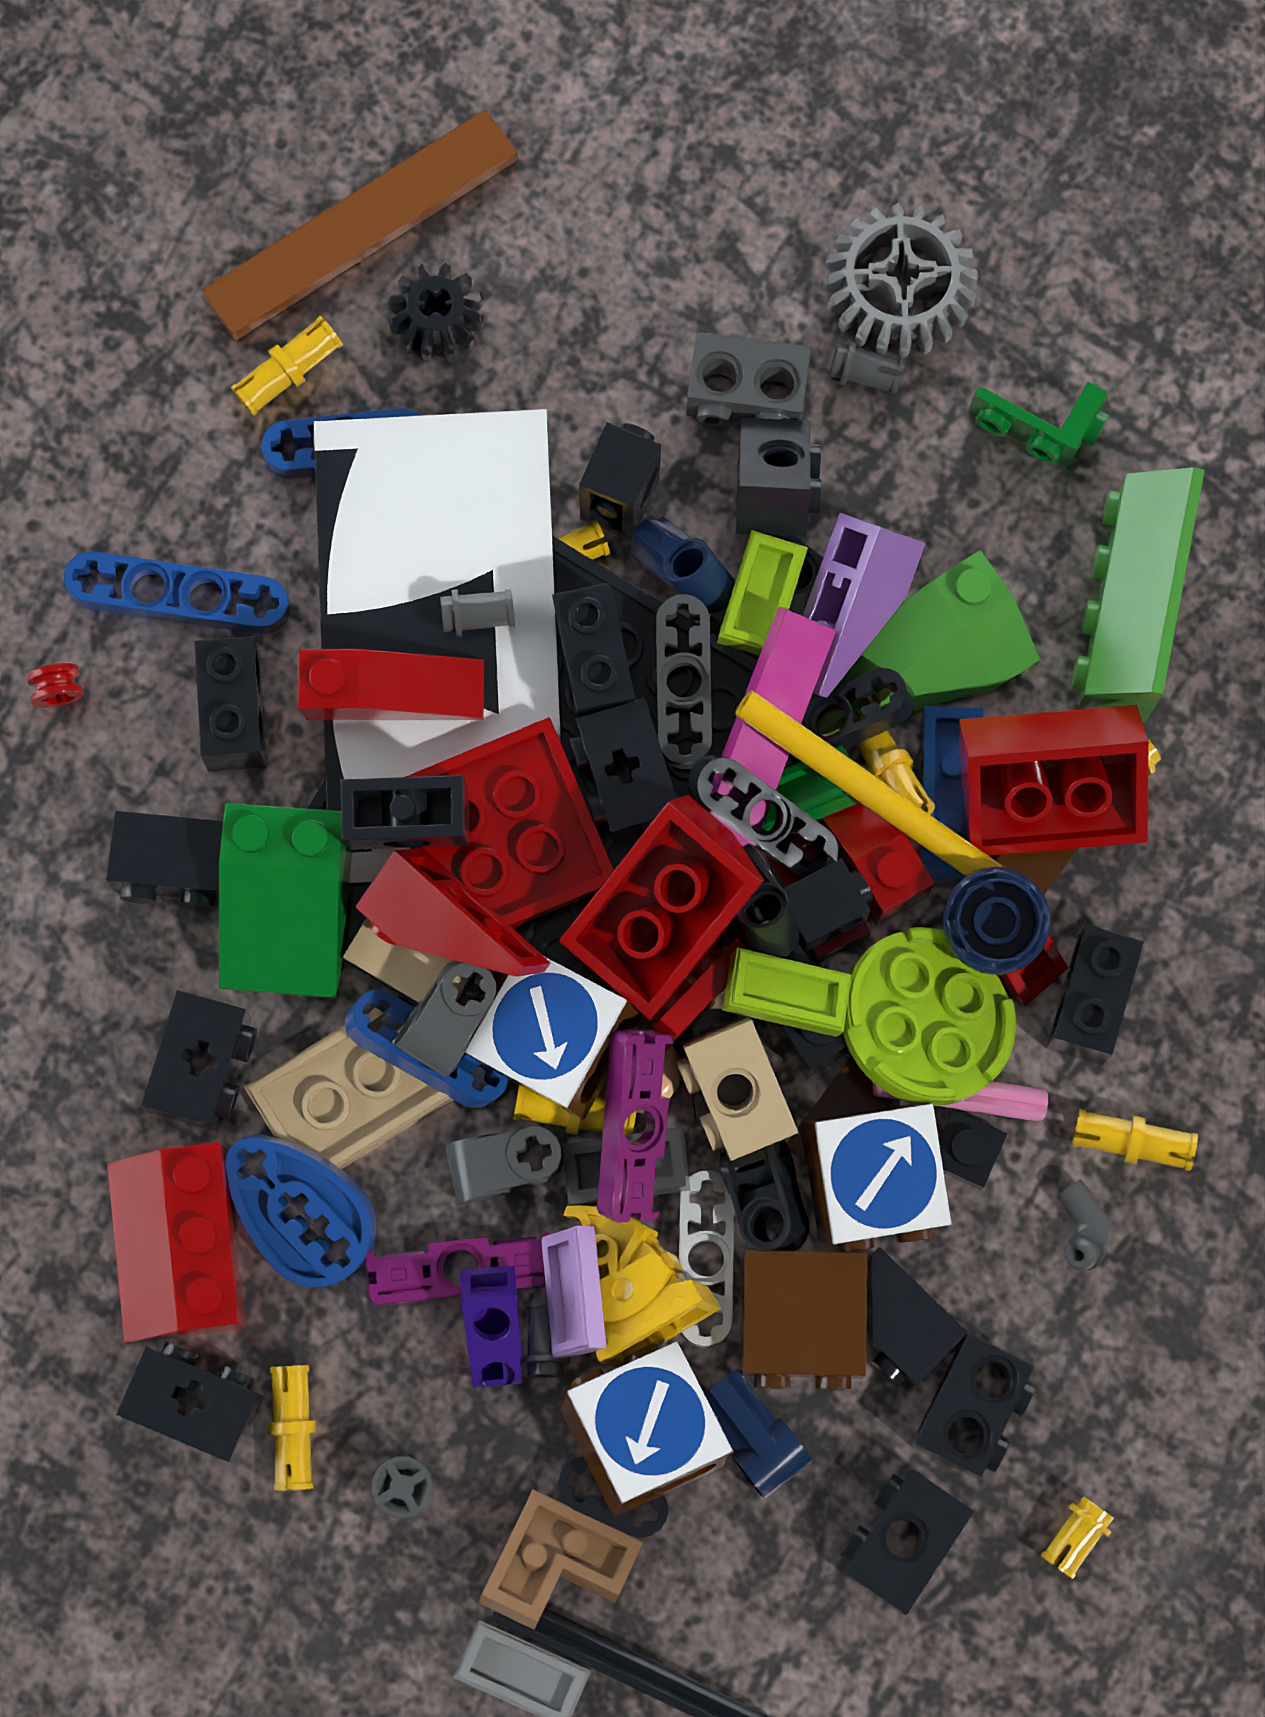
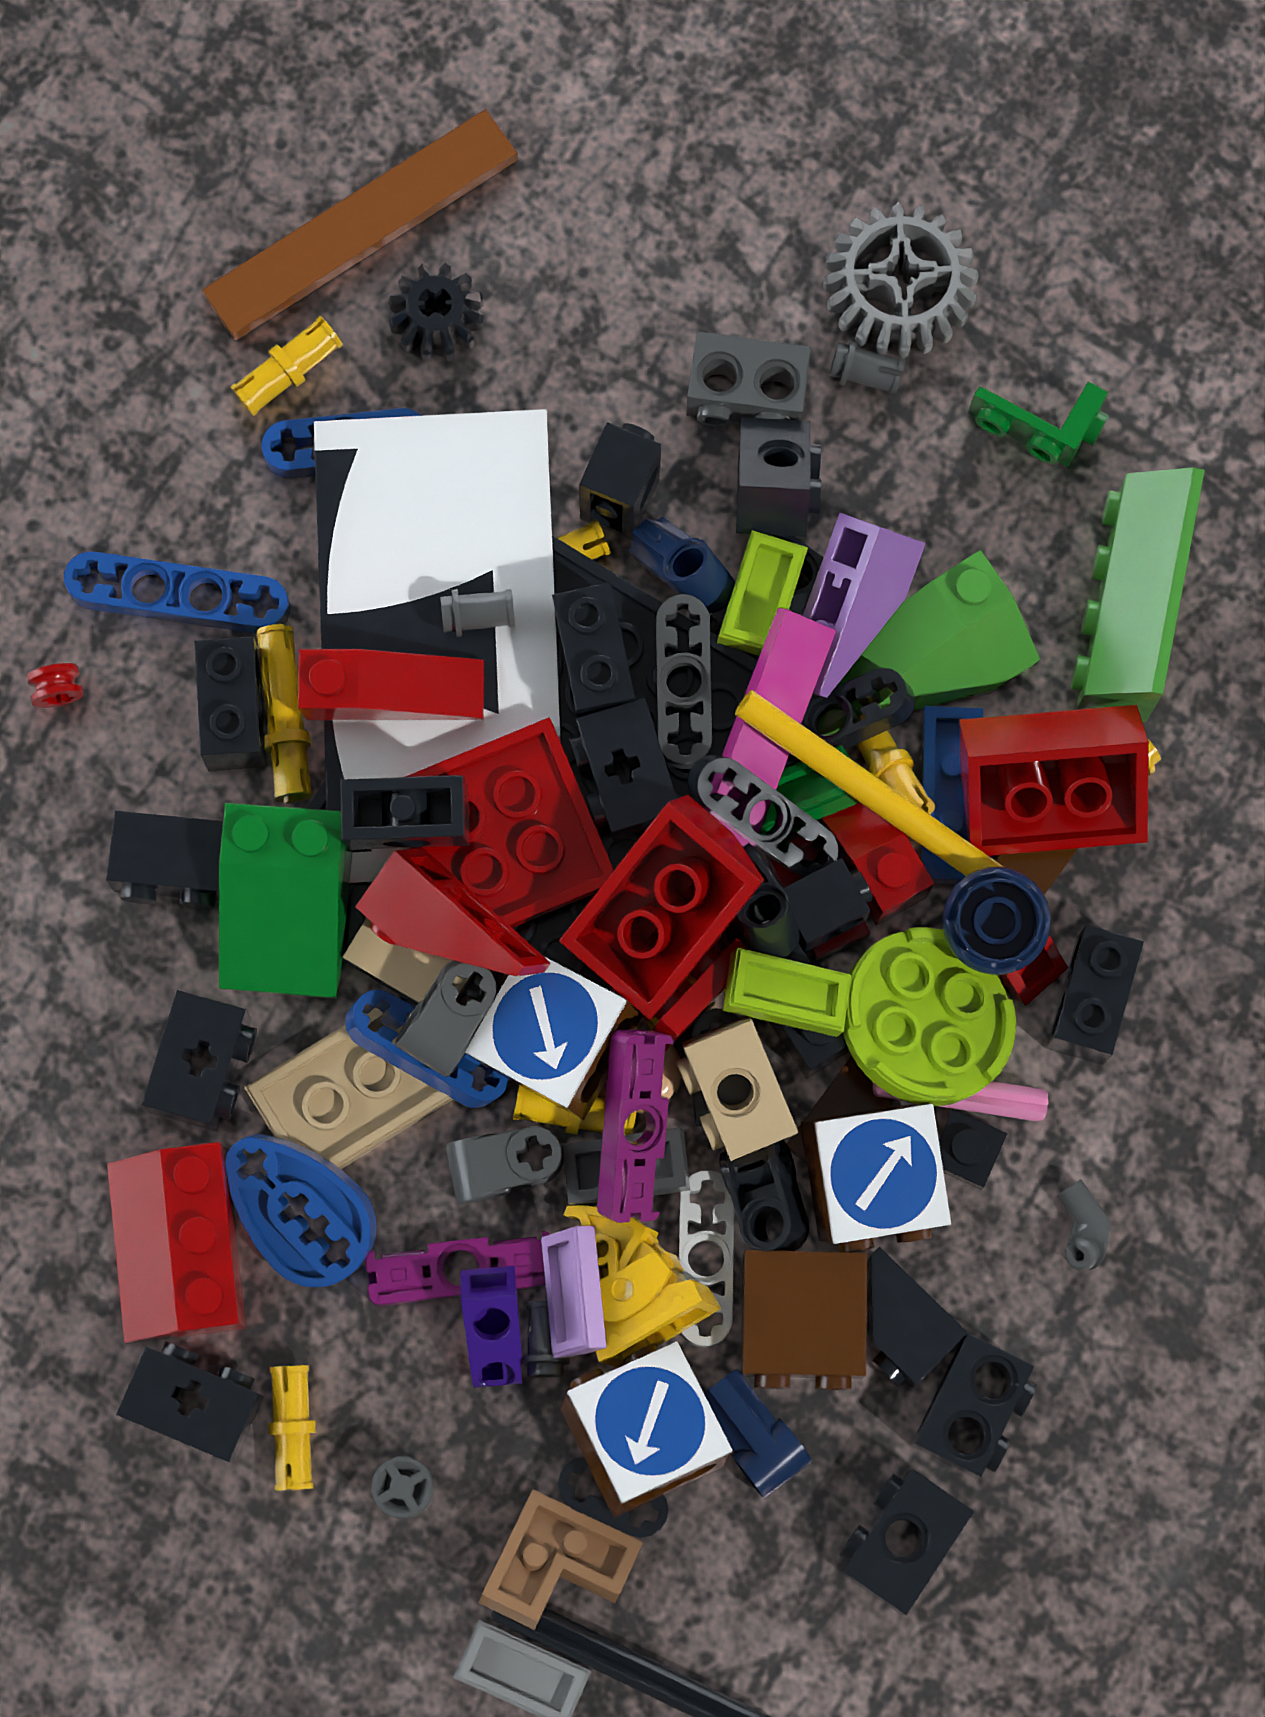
(286, 735): none -> yellow pin
(1080, 1533): yellow pin -> none
(1135, 1140): yellow pin -> none

